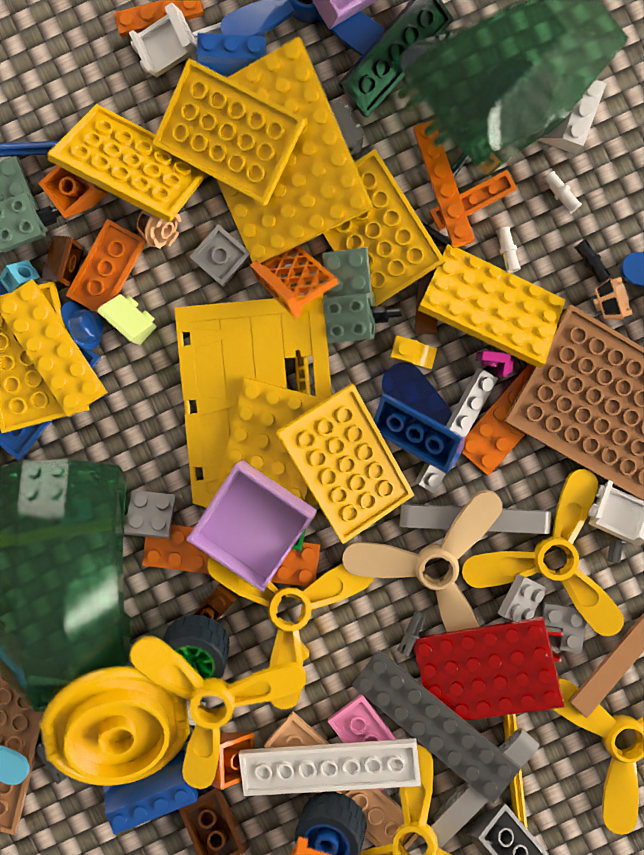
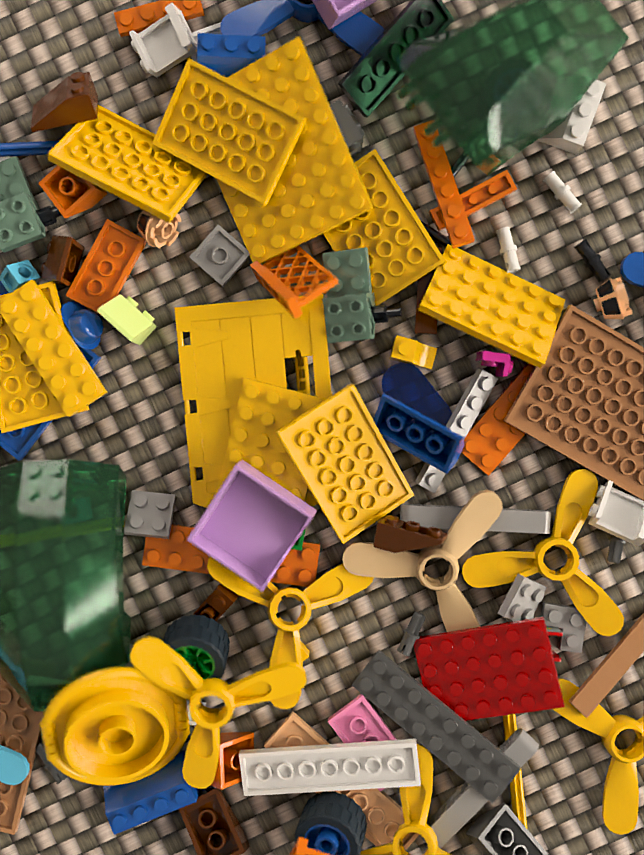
(66, 104): none -> reddish brown slope
(402, 536): none -> reddish brown slope

